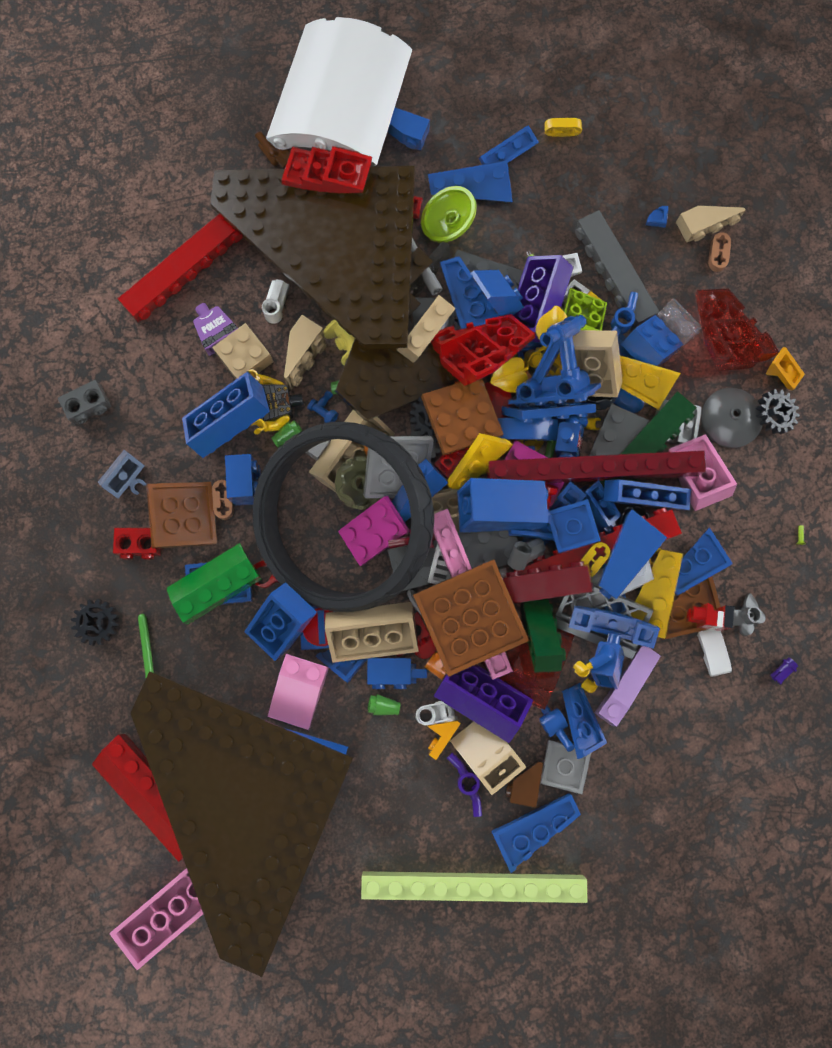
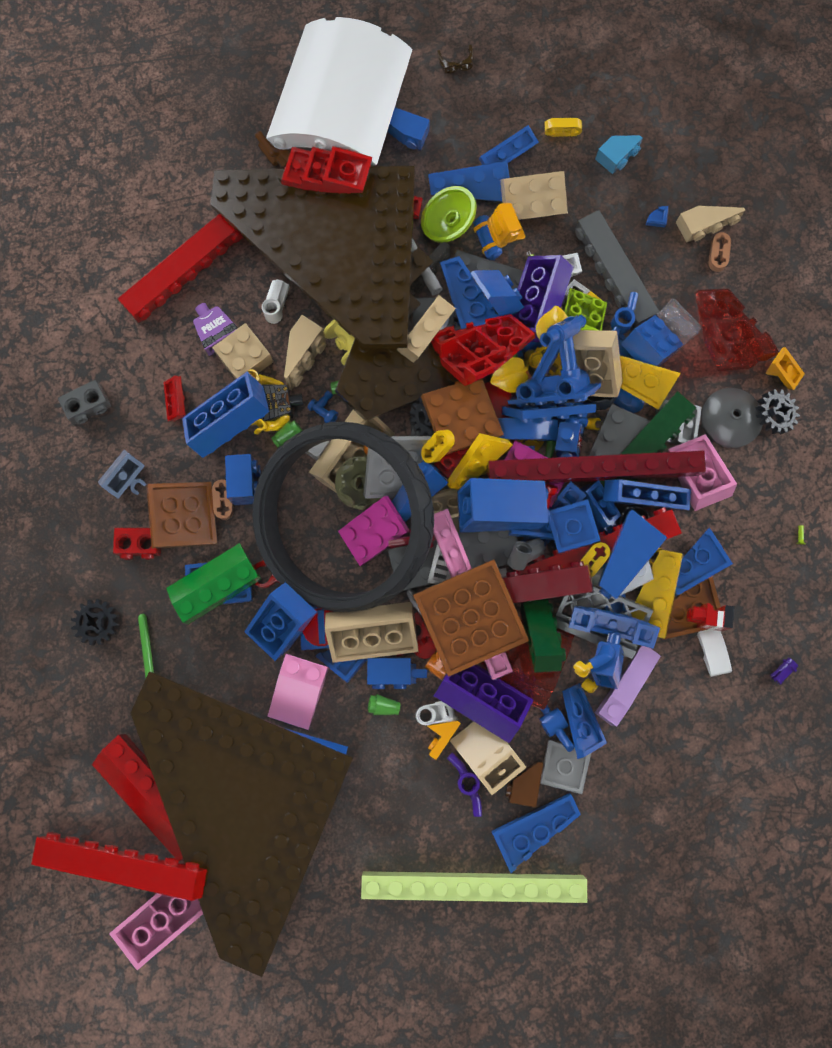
(120, 867): none -> red brick
(174, 398): none -> red plate
(435, 443): none -> yellow beam
(451, 67): none -> dark brown cap
(498, 230): none -> light orange piece
(536, 194): none -> tan brick
(617, 150): none -> dark azure slope
(748, 616): dark grey animal -> none

